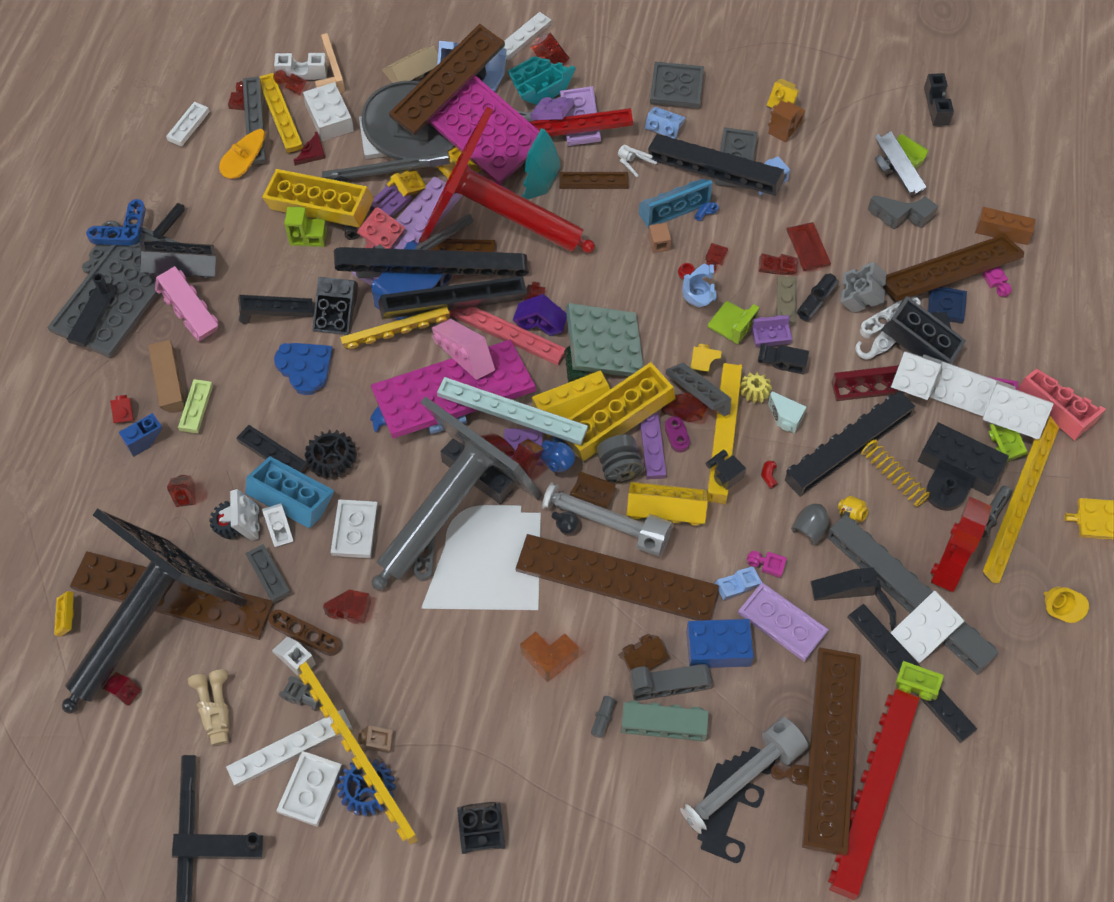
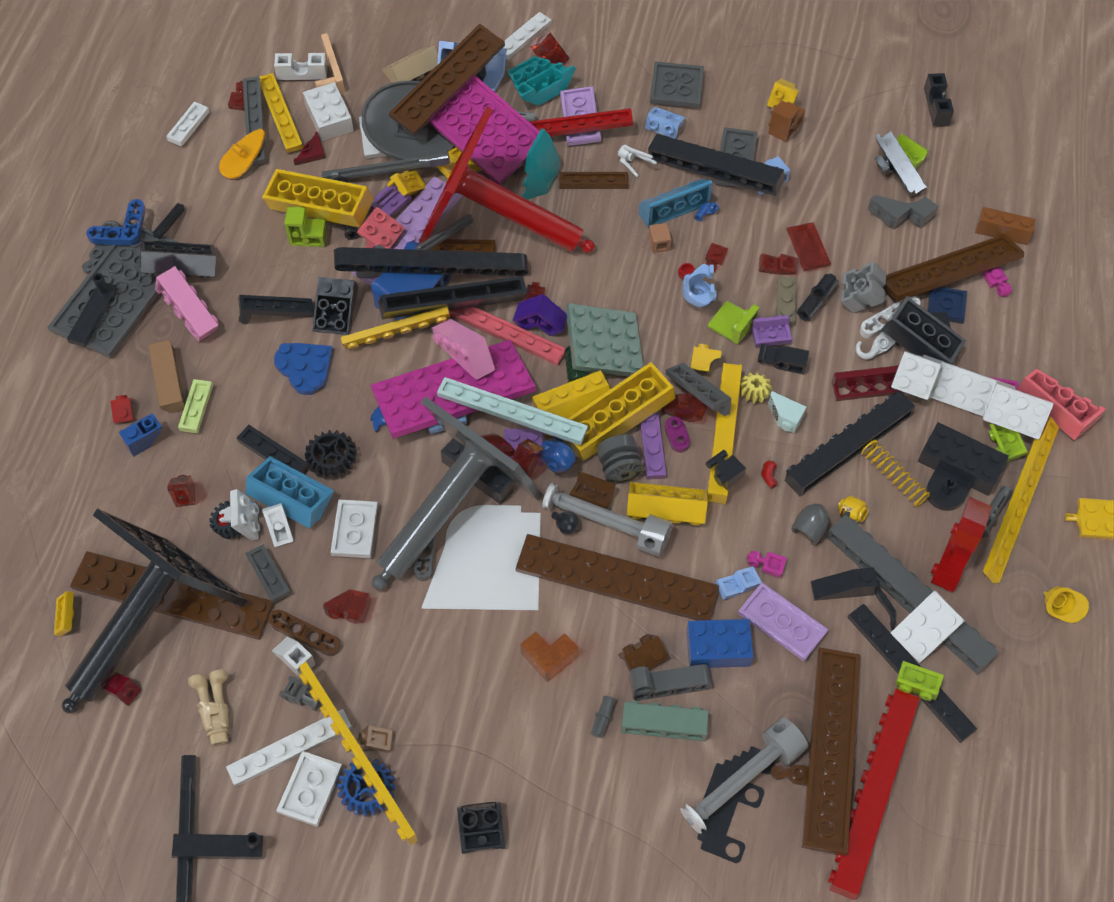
(294, 82): clear red plate -> none
(552, 108): medium lavender plate -> none

